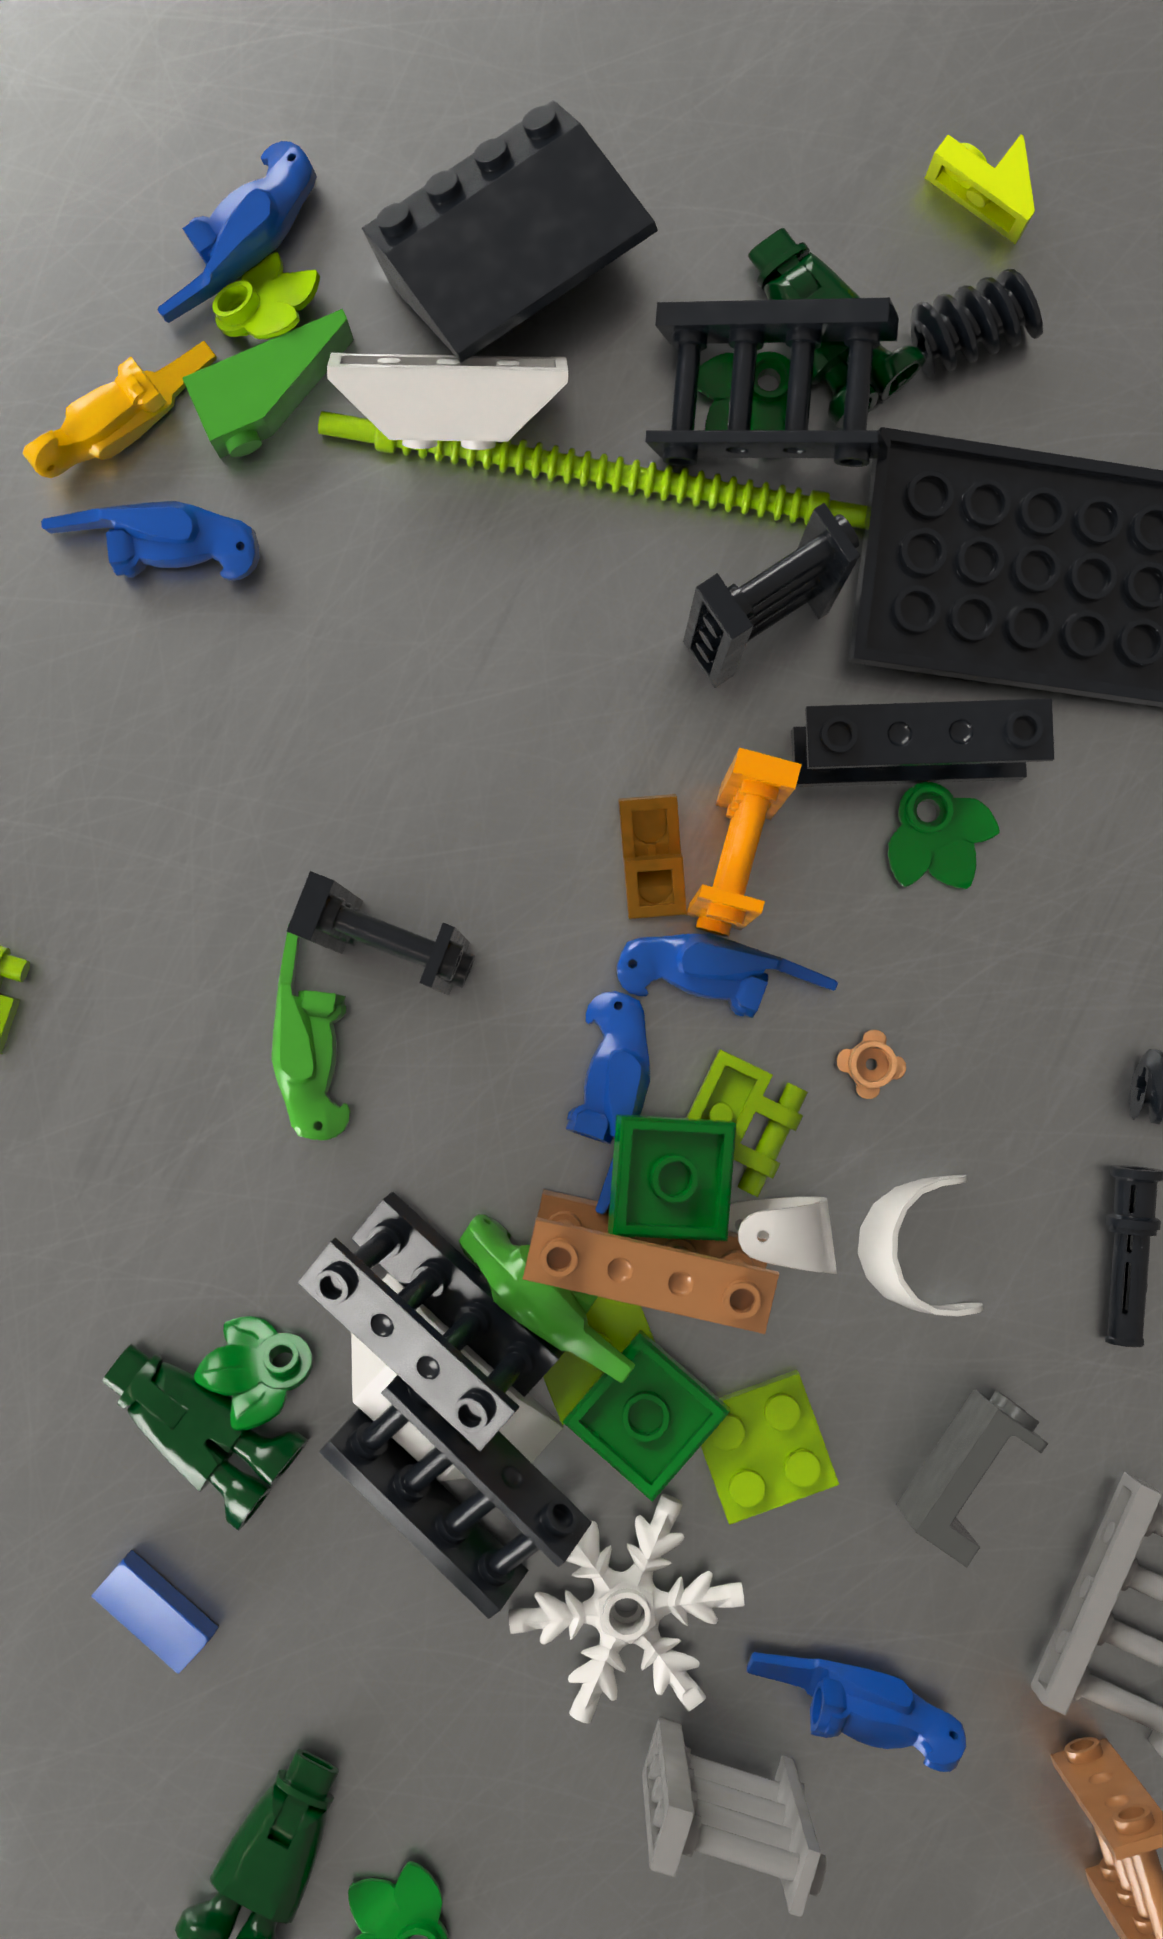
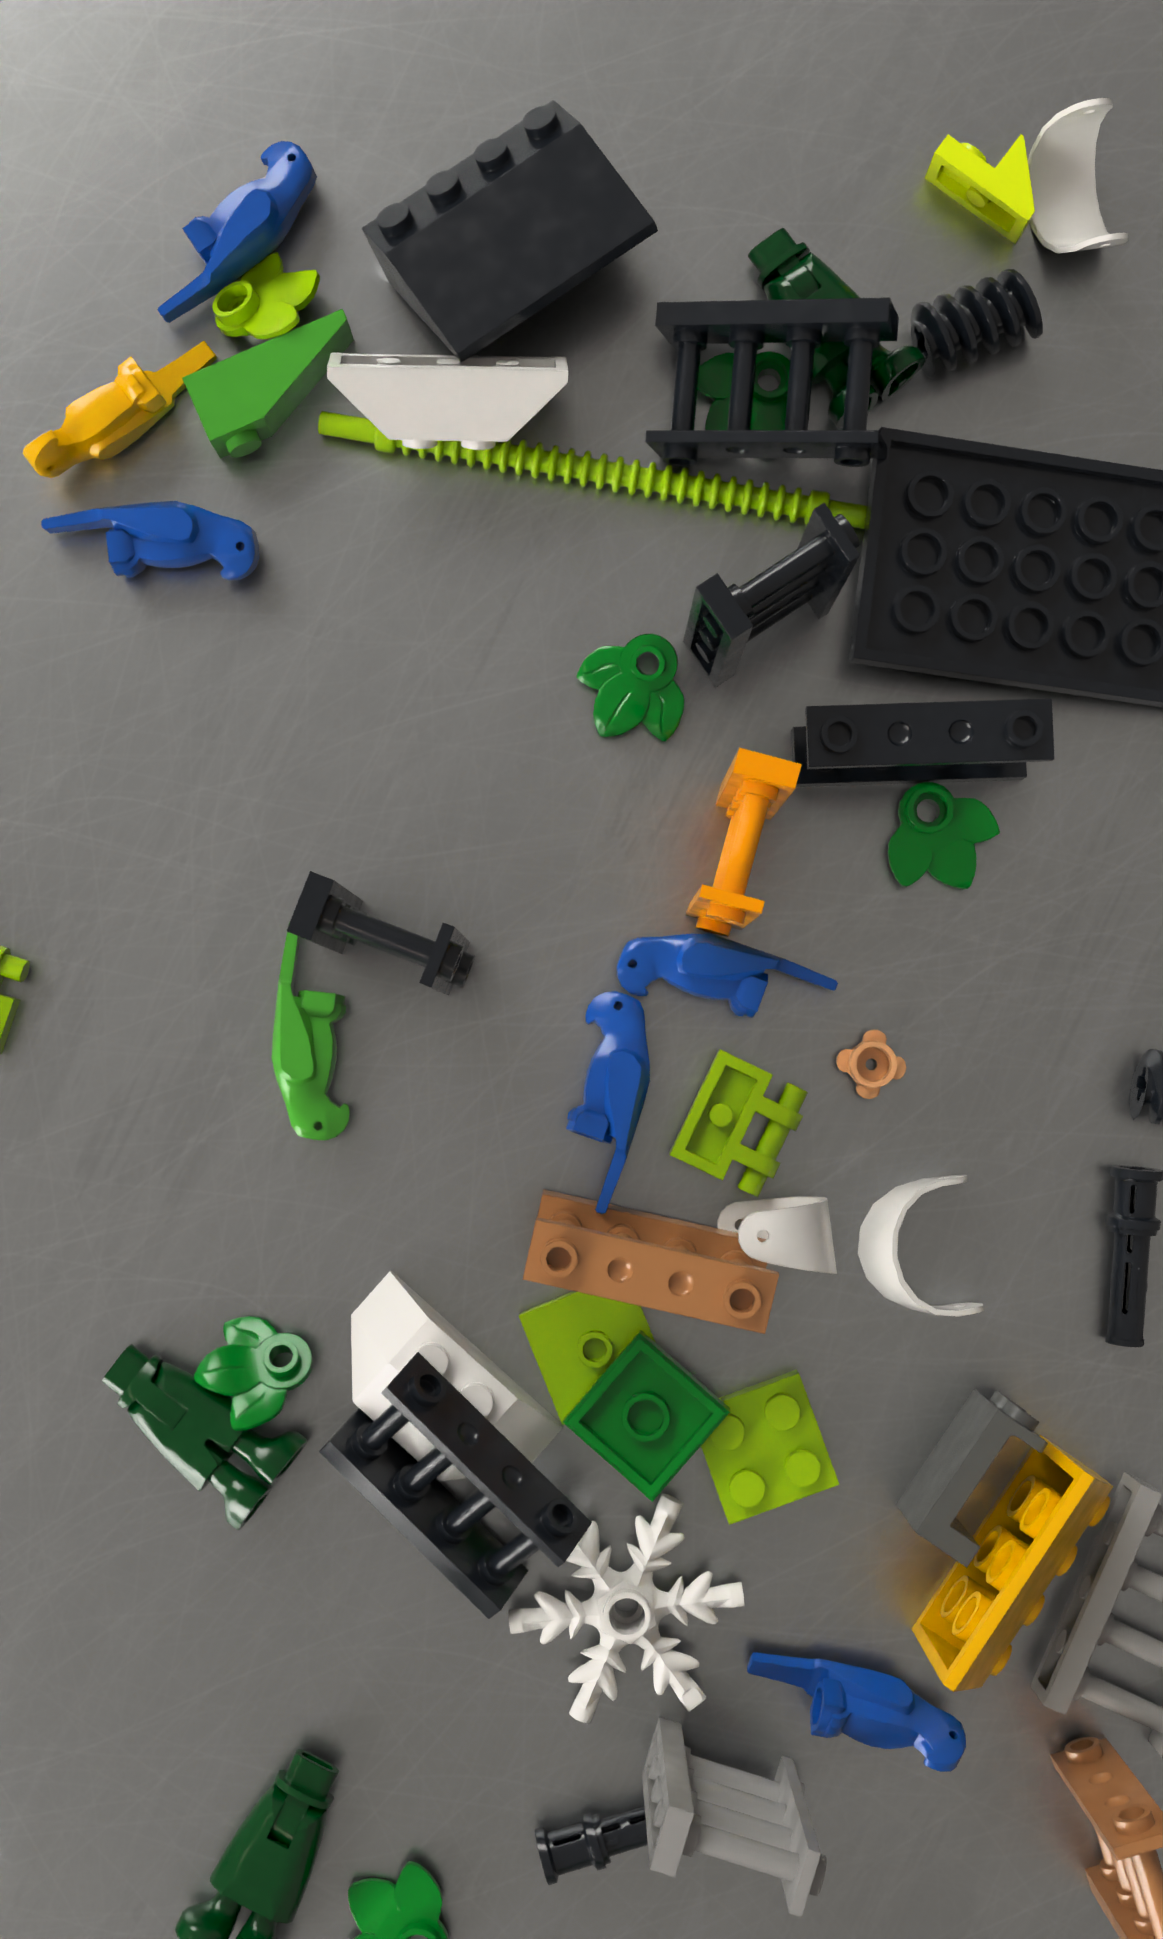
(155, 1612): slope -> none
(410, 1345): black fence -> none
(546, 1310): bright green animal -> none
(590, 1842): none -> black pin
(630, 695): none -> green plate
(652, 856): pearl gold slope -> none
(671, 1178): green plate -> none
(1022, 1547): none -> yellow slope
(1065, 181): none -> white piece

